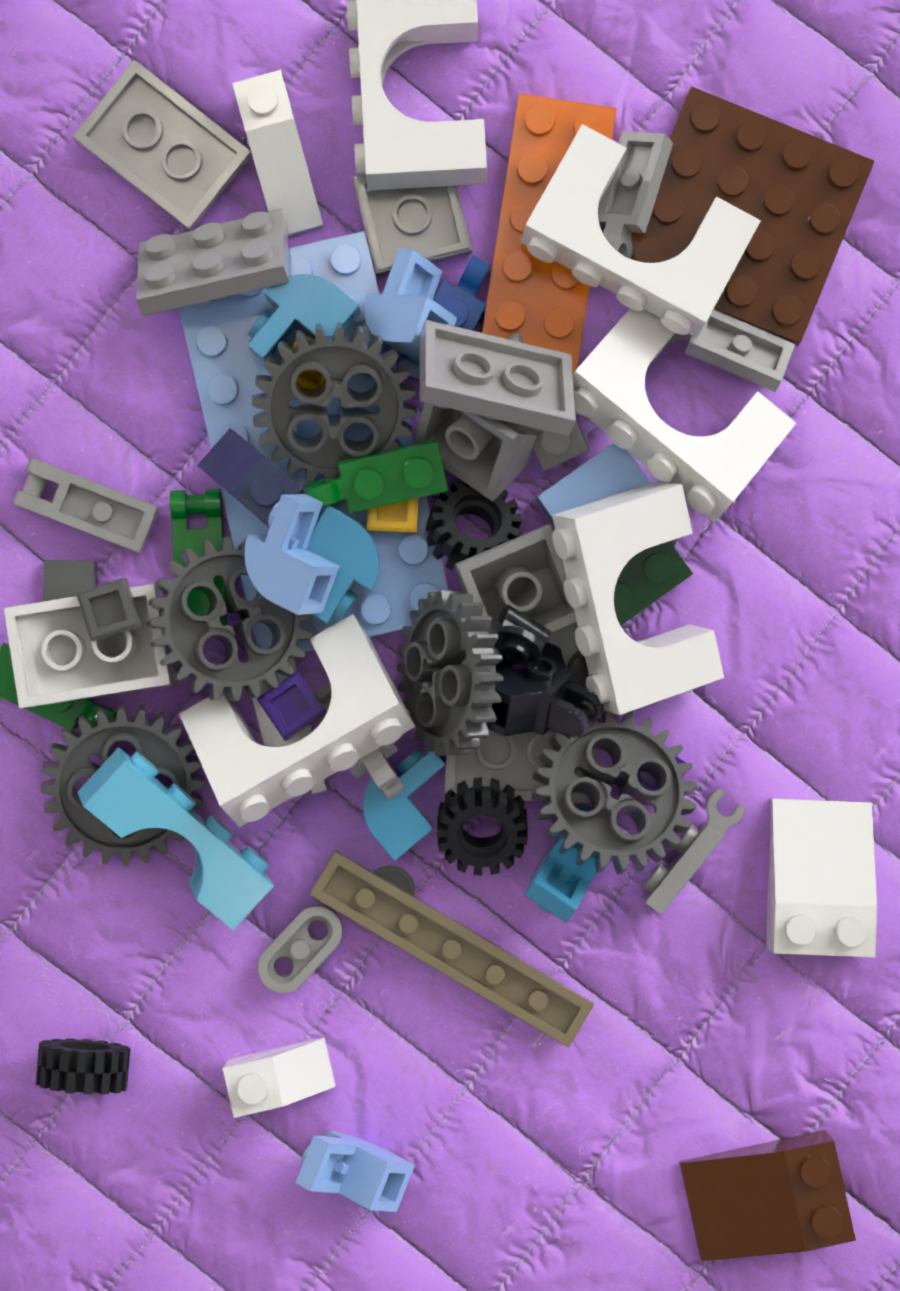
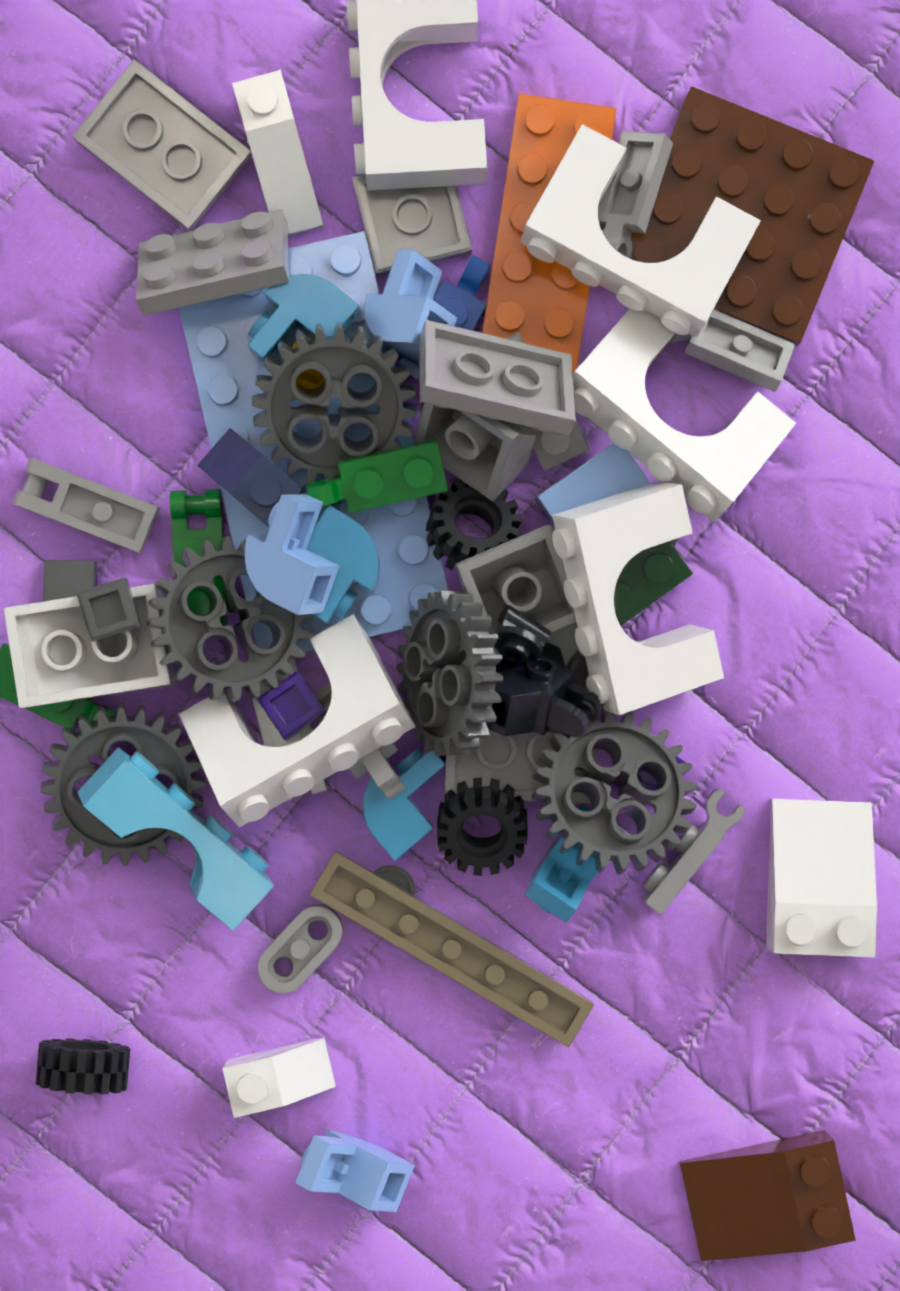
(394, 518): yellow tile -> none

